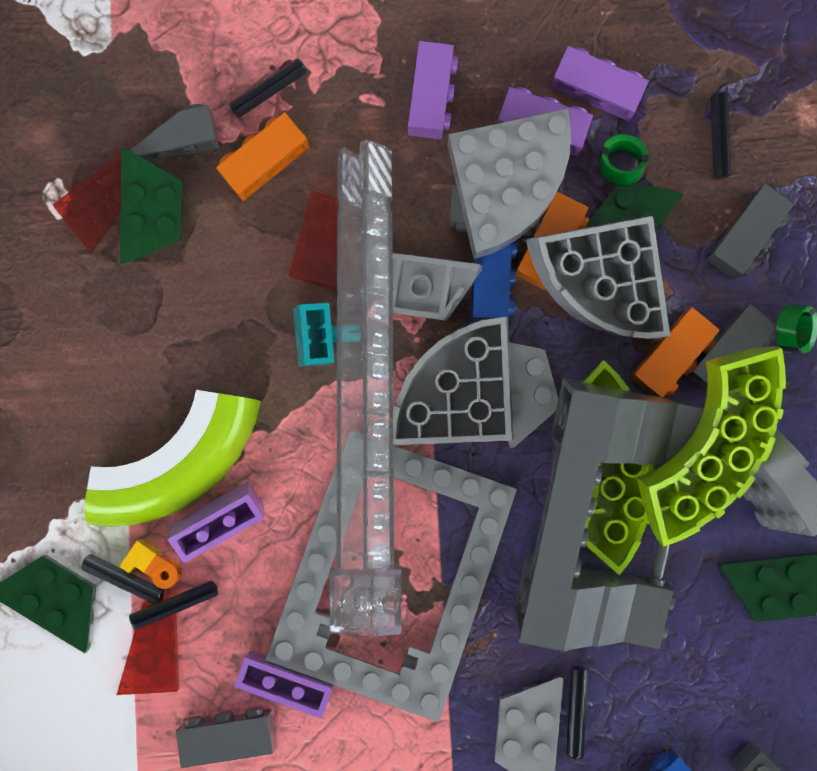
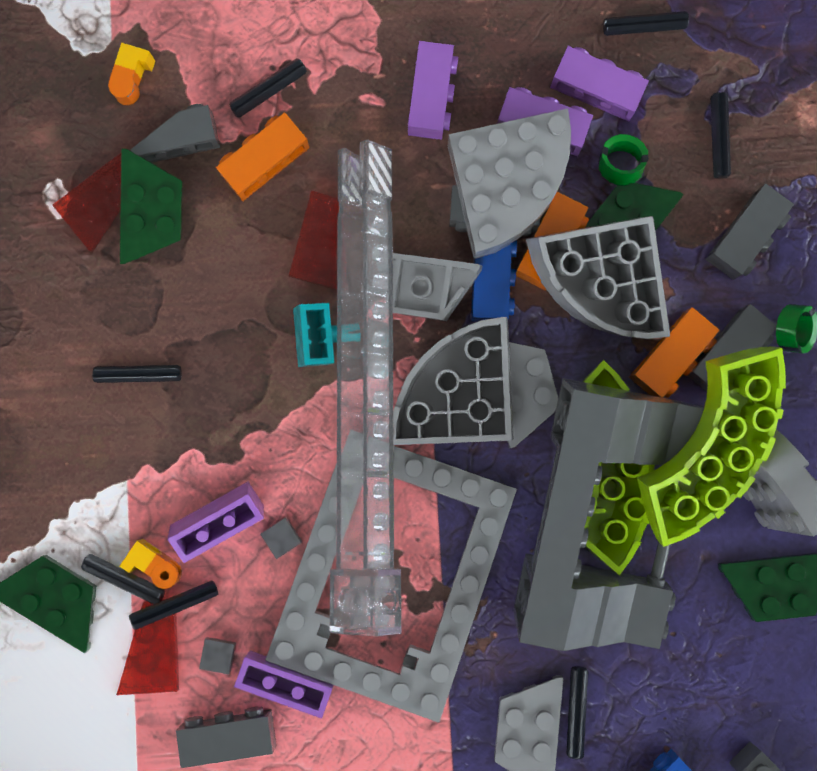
(128, 73): none -> leg
(144, 373): none -> black axle
(179, 470): lime brick -> none
(217, 655): none -> flat silver tile
(281, 538): none -> flat silver tile
(645, 23): none -> black axle

